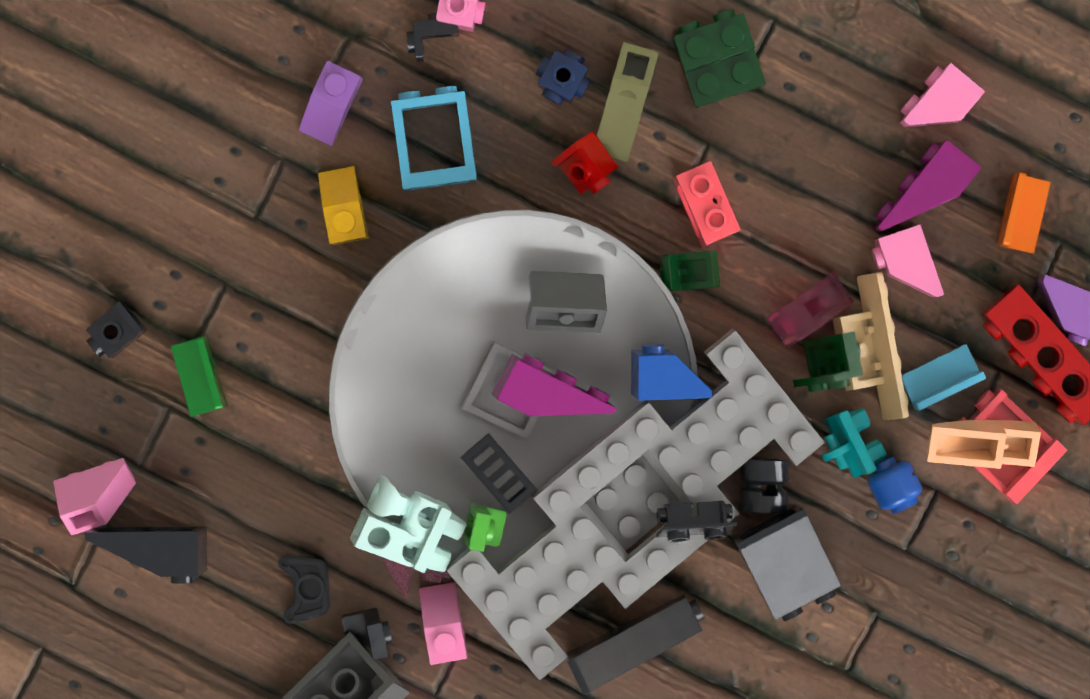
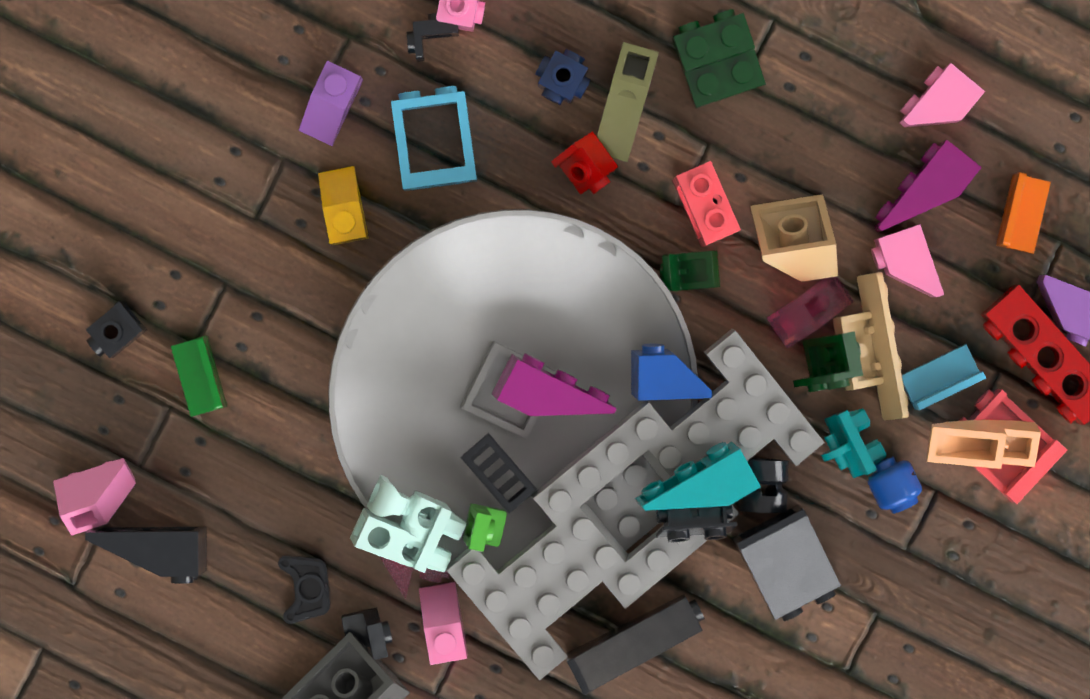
(566, 302): dark grey panel -> none
(710, 482): none -> teal slope
(797, 237): none -> tan slope

